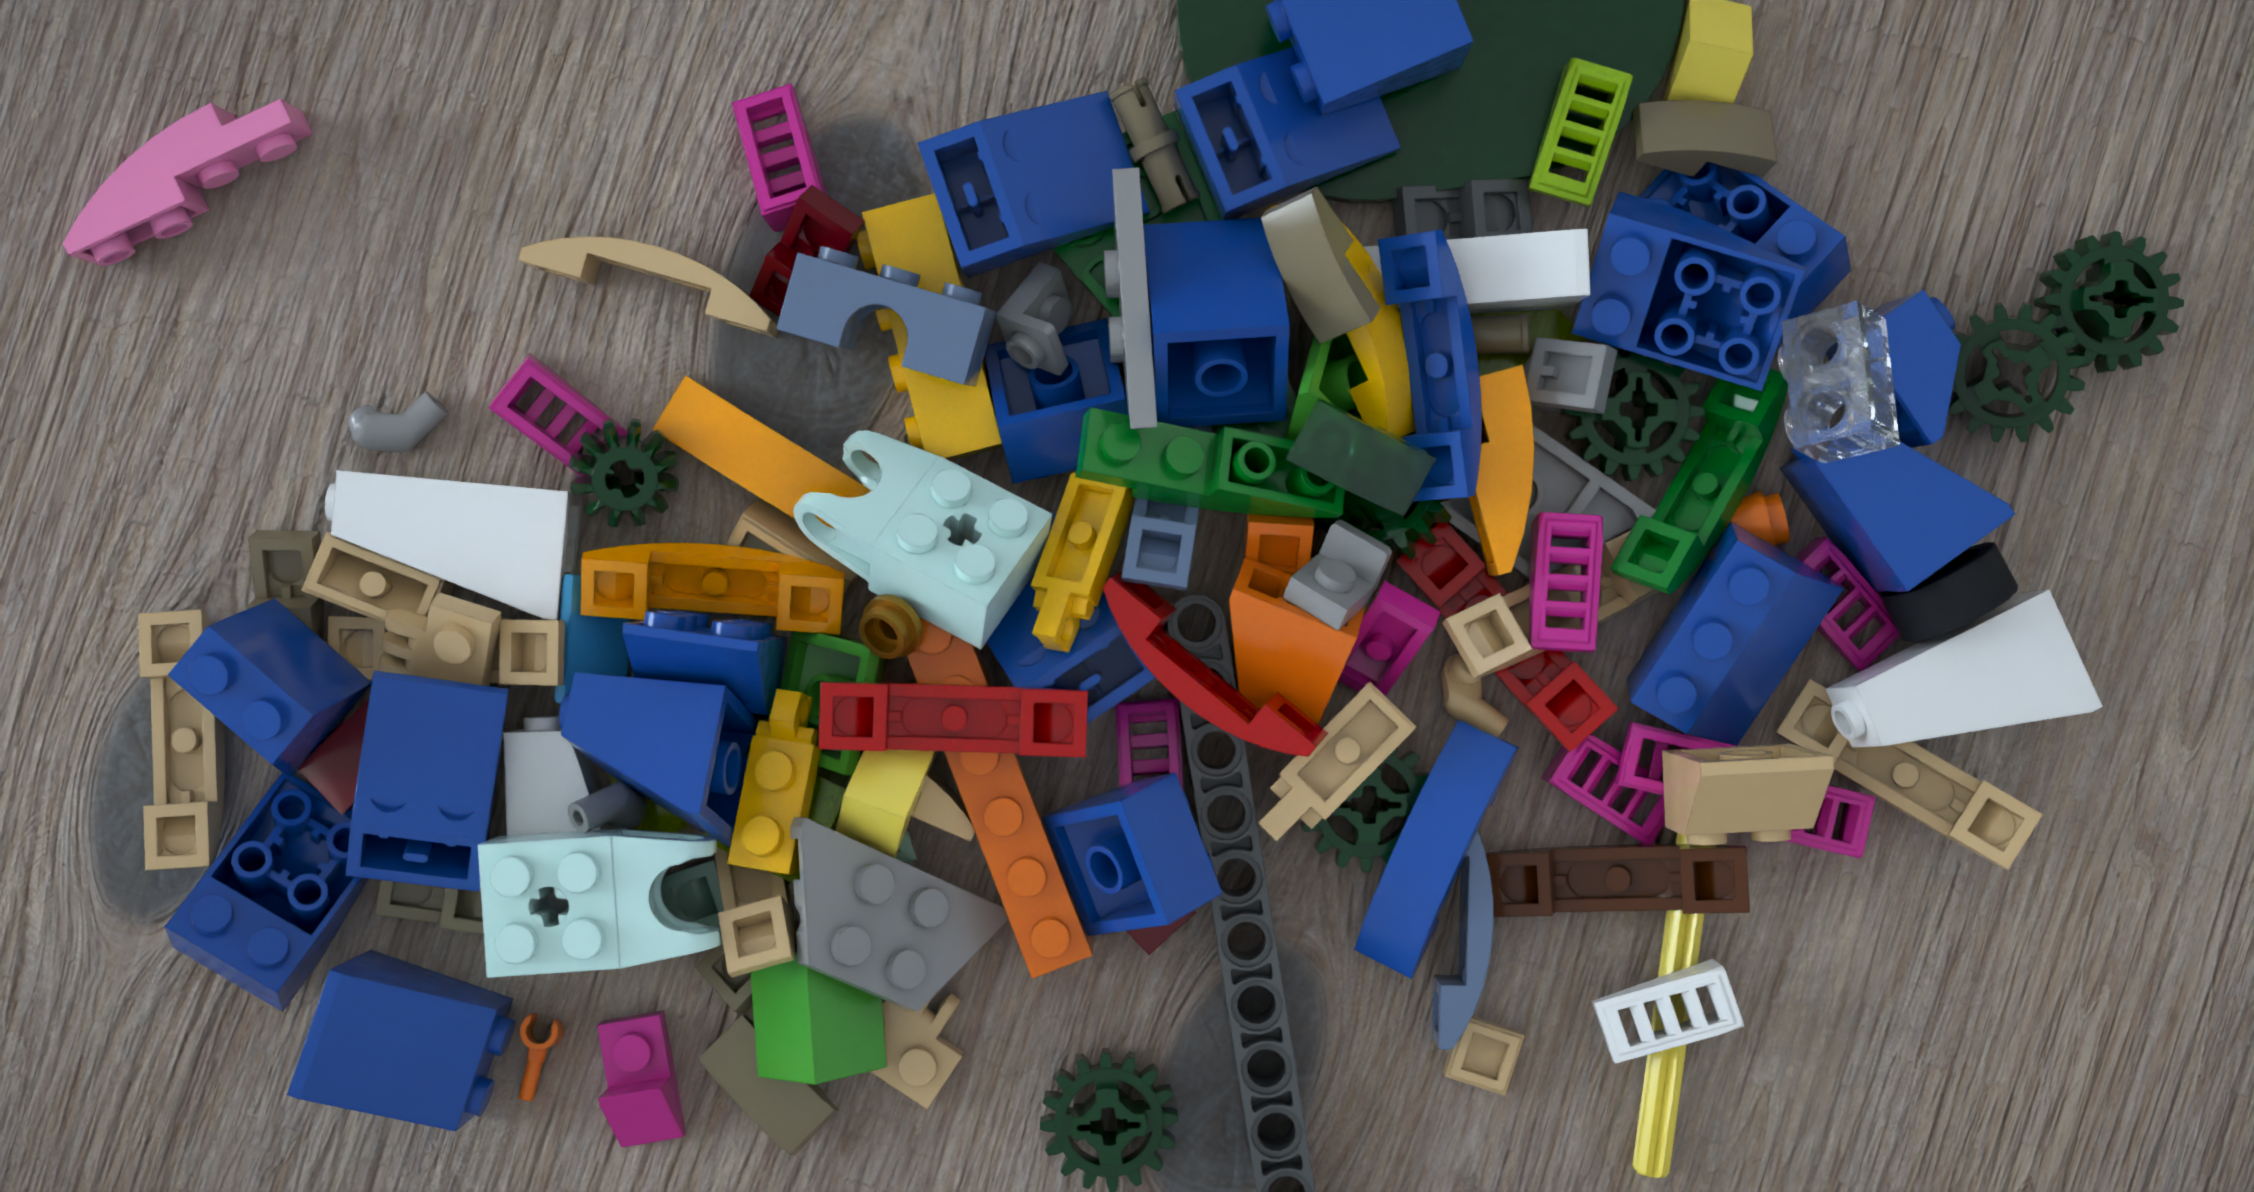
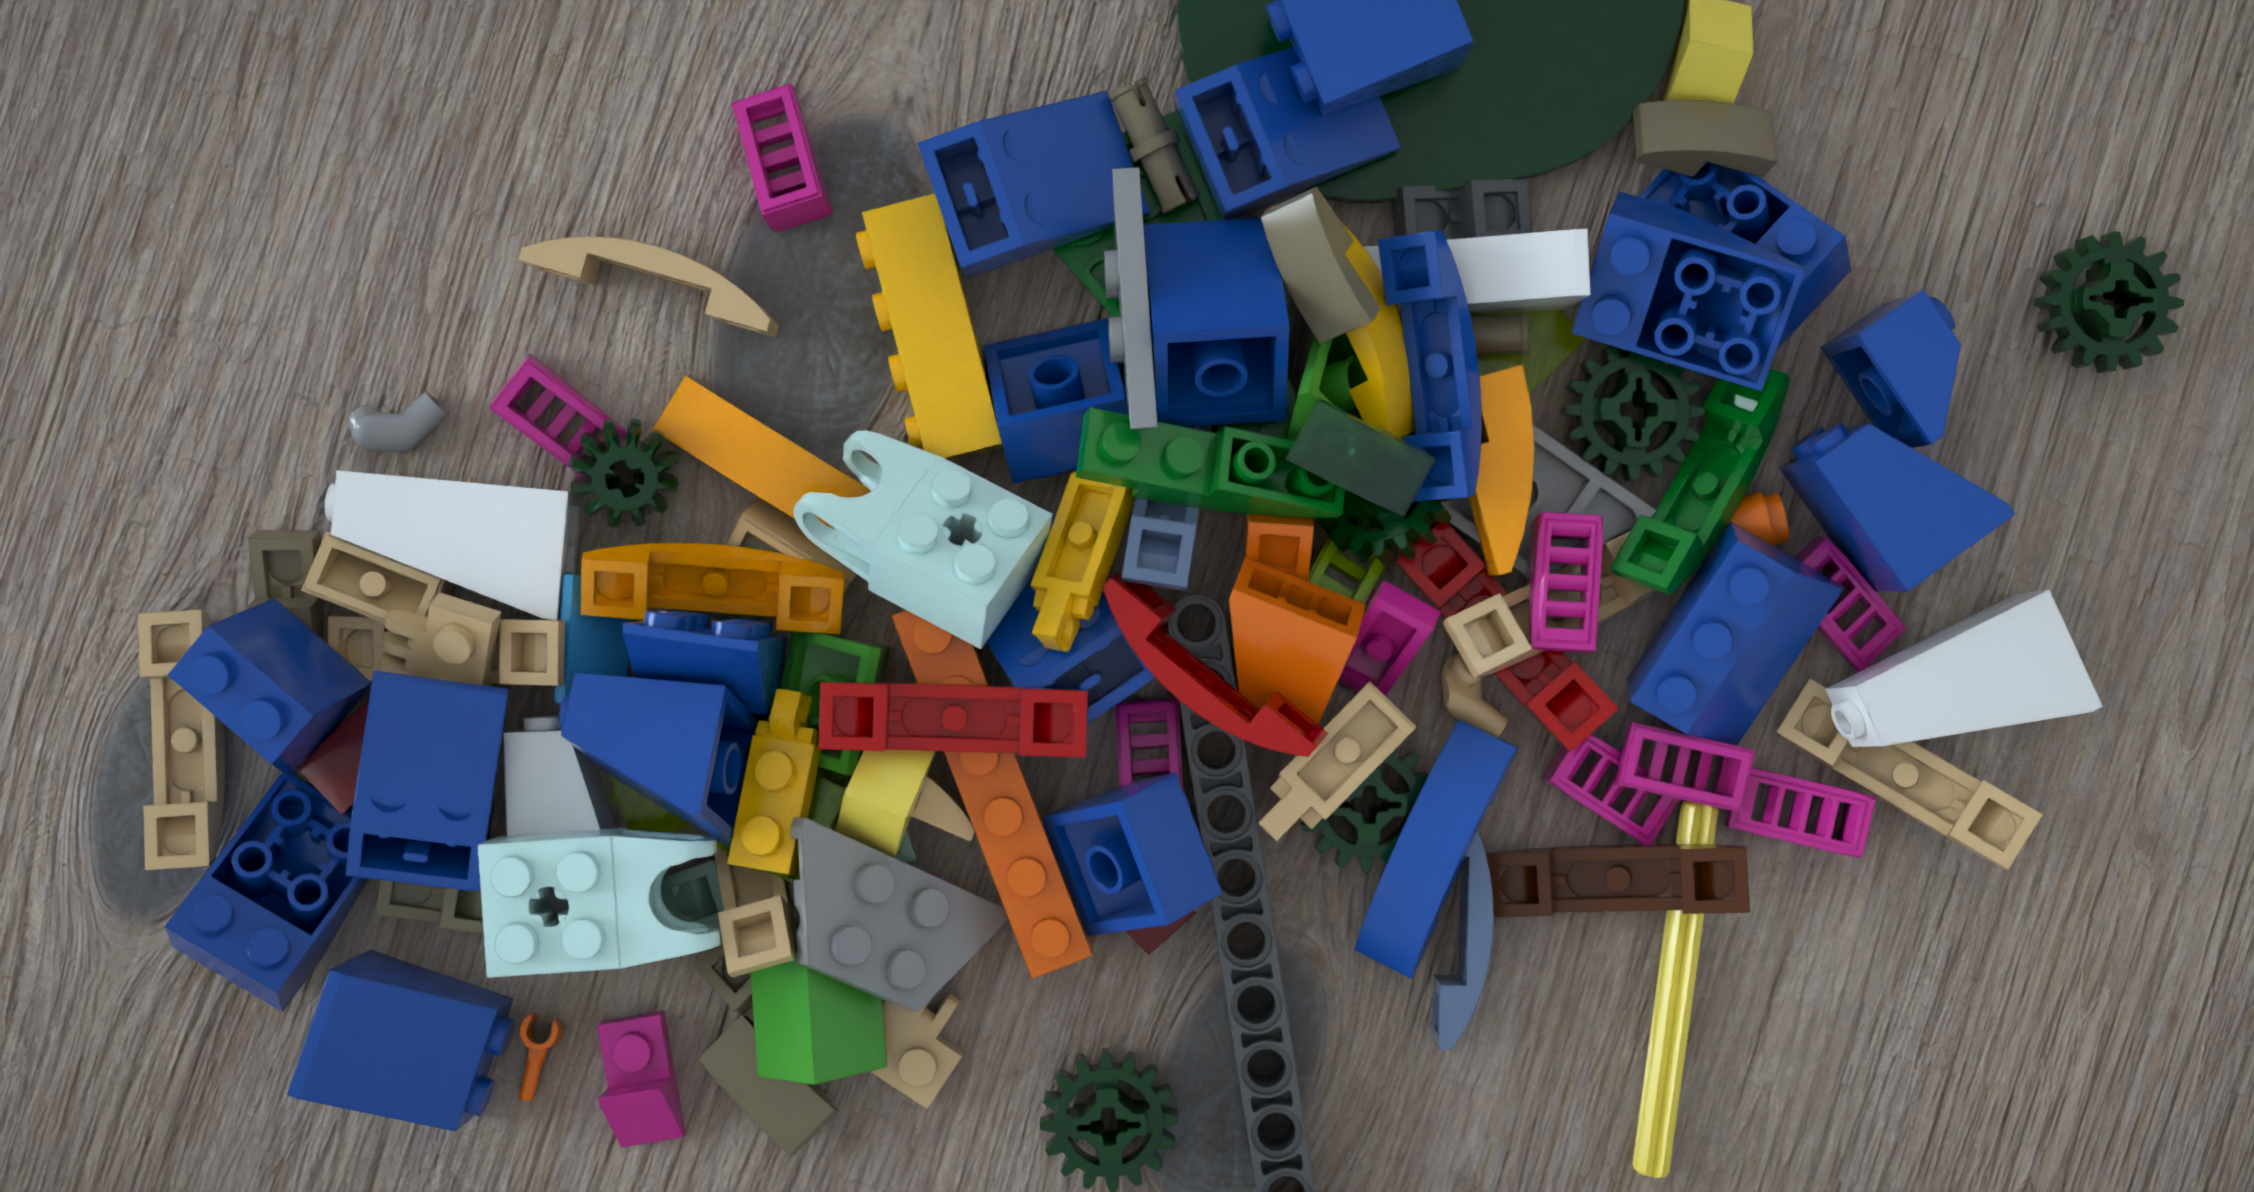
(160, 182): bright pink slope -> none
(613, 805): light grey arm -> none
(813, 223): dark red slope -> none
(832, 300): sand blue arch -> none
(890, 627): pearl gold plate -> none
(1035, 318): light grey bracket -> none
(1340, 576): light grey bracket -> none
(1484, 1056): tan tile -> none
(1569, 375): light grey bracket -> none
(1596, 78): lime slope -> none
(1675, 1034): white slope -> none
(1744, 791): tan slope -> none
(1854, 378): clear brick -> none
(1953, 594): black tyre -> none
(2037, 354): dark green gear -> none

